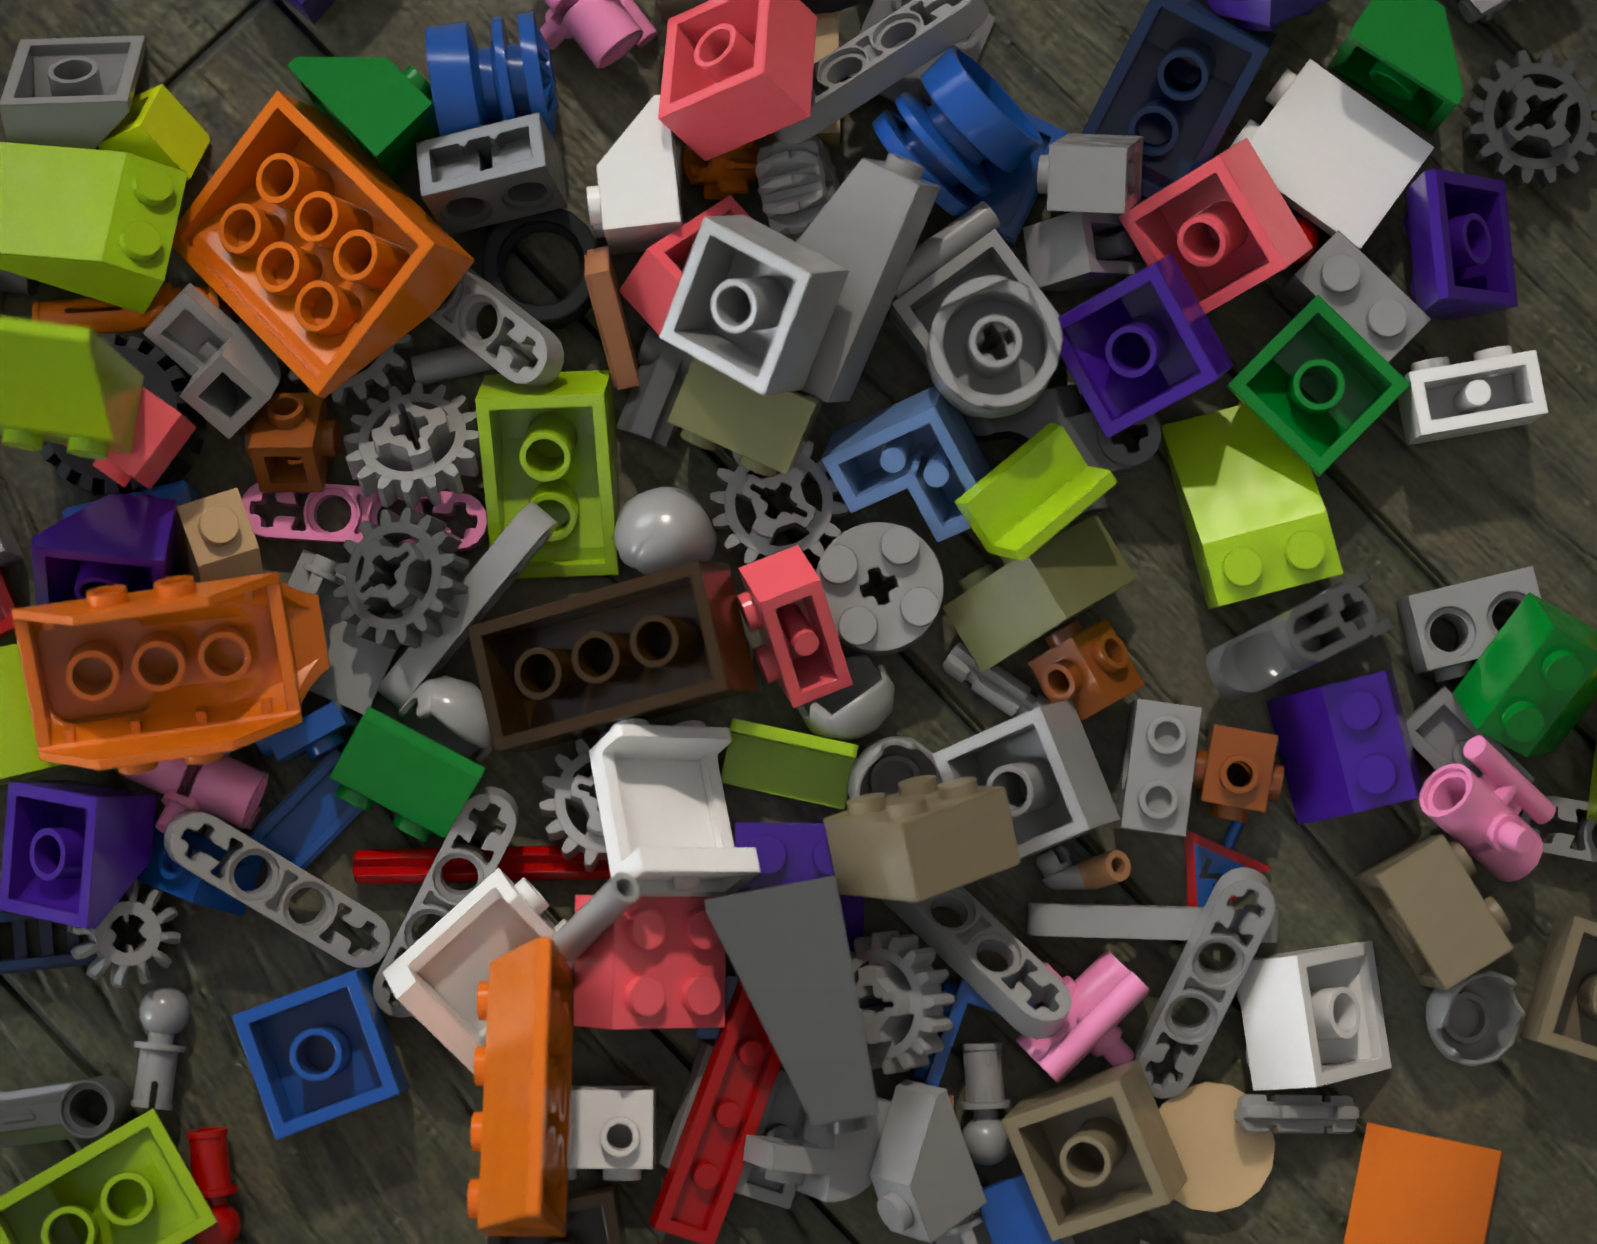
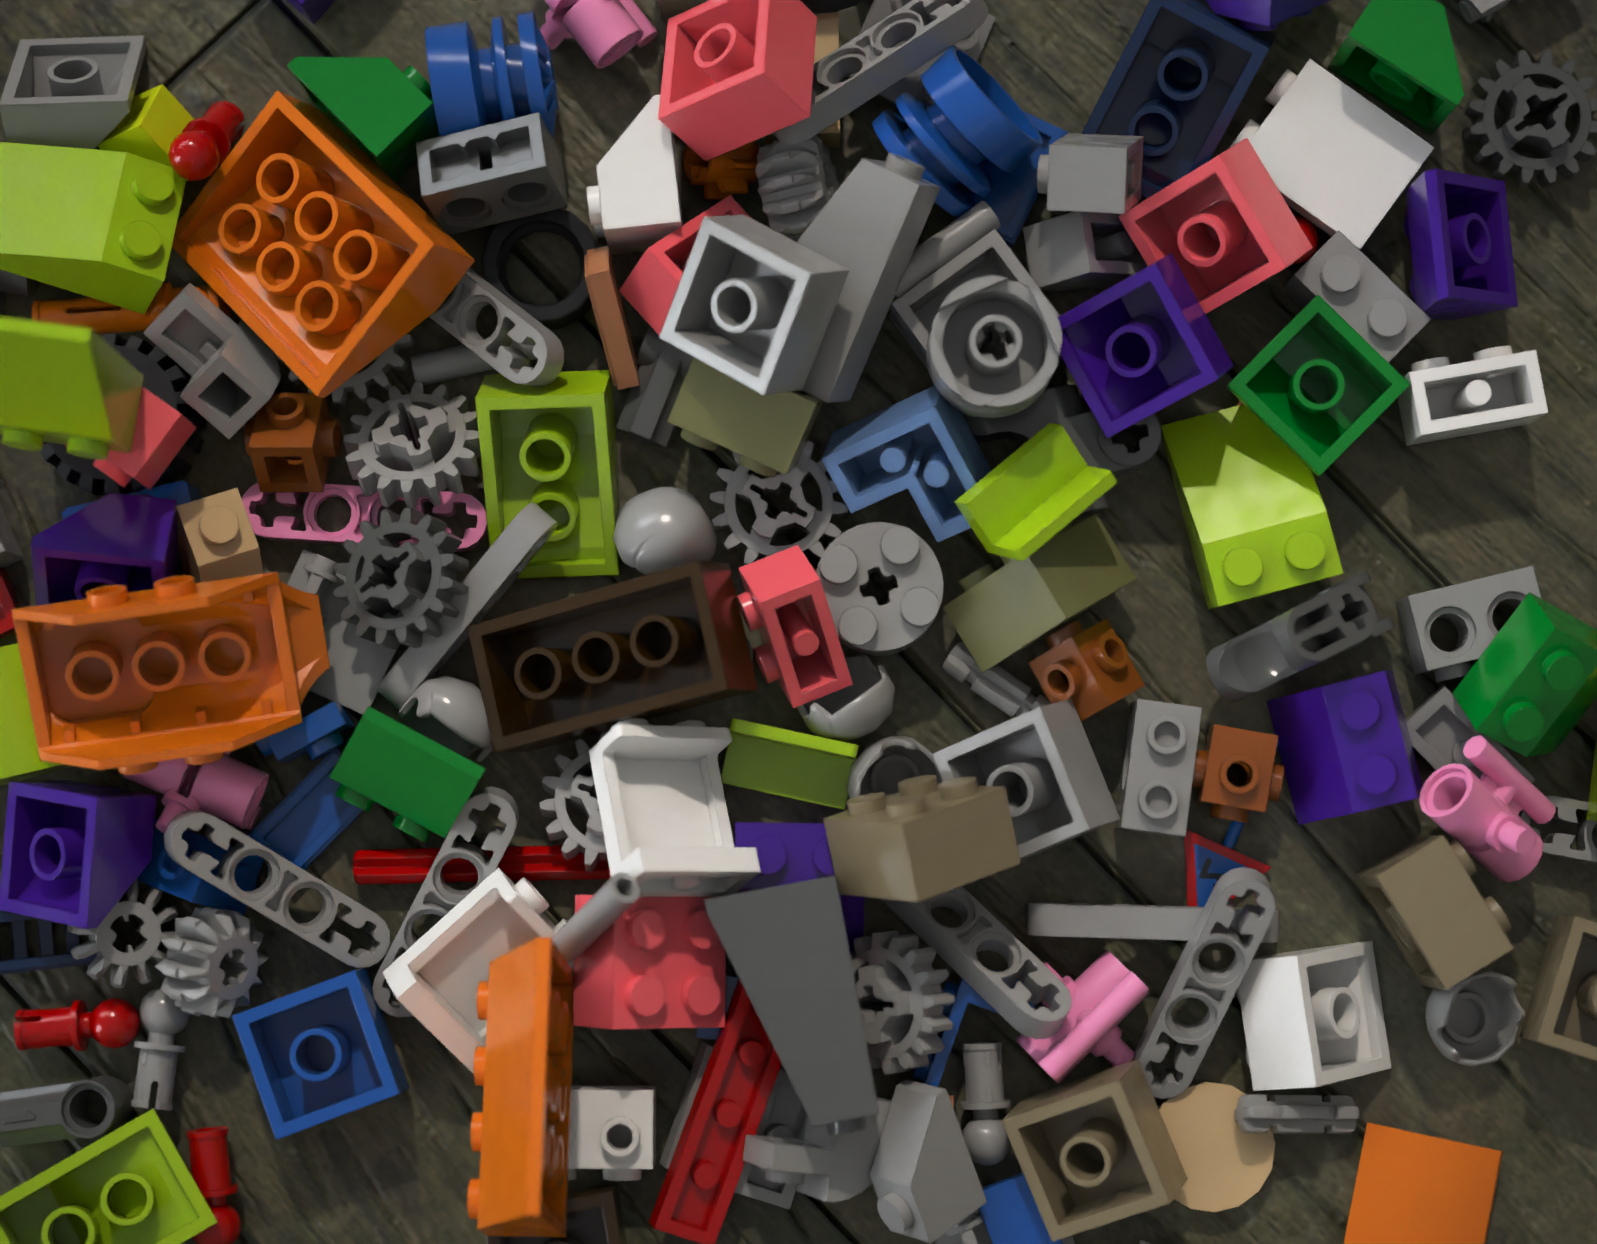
(111, 1024): none -> red pin
(206, 141): none -> red pin
(211, 962): none -> light grey gear
(1087, 874): arm -> none

